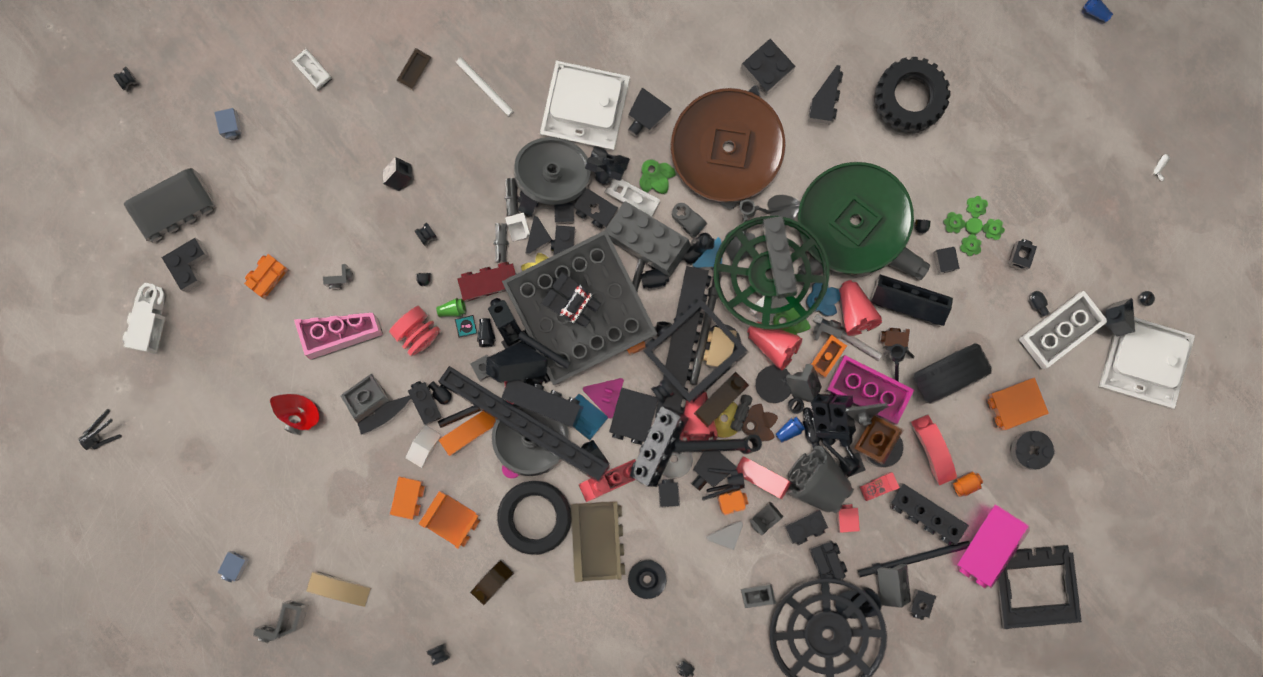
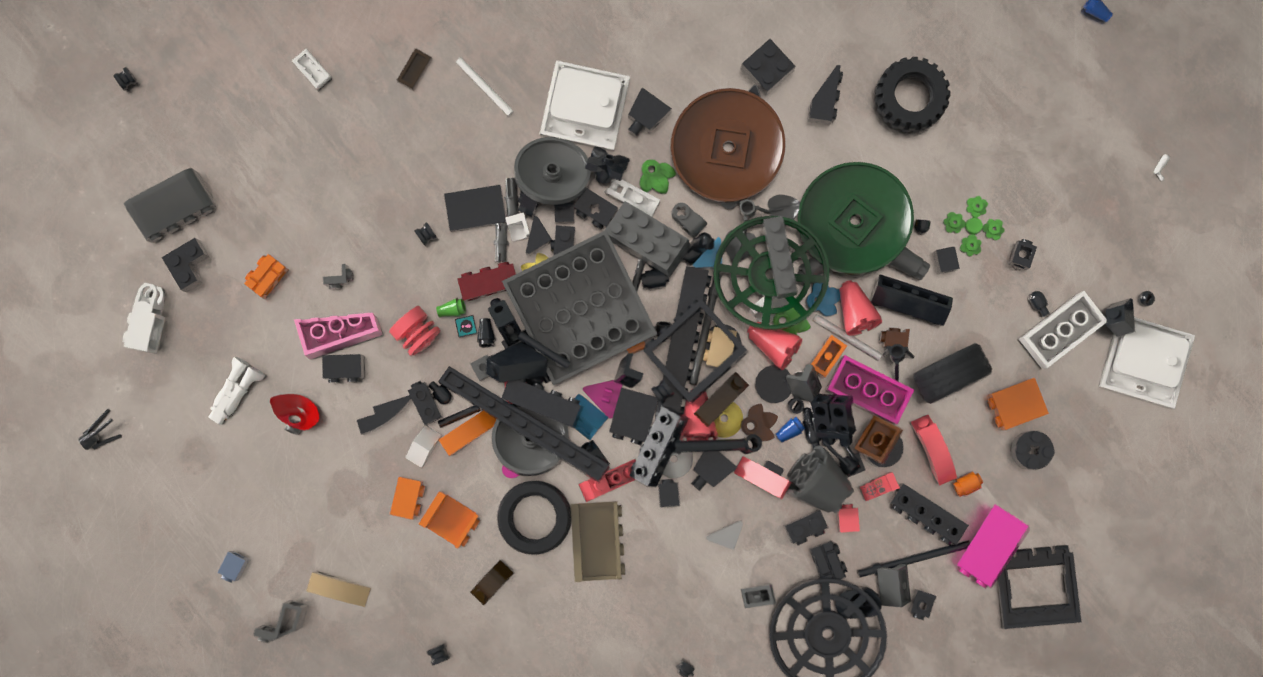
(228, 123): sand blue brick -> none
(232, 391): none -> white piece
(343, 367): none -> black brick
(364, 398): dark grey tile -> none
(397, 174): black panel -> none
(423, 279): black hinge -> none
(475, 208): none -> black tile
(575, 305): black hips -> none
(625, 375): none -> black panel
(654, 587): black dish -> none
(732, 502): orange brick -> none
(735, 482): black plant -> none
(741, 412): dark grey axle -> none
(766, 518): dark grey bracket -> none
(773, 467): none -> black tile
(831, 327): dark grey bracket -> none
(864, 413): dark grey piece -> none

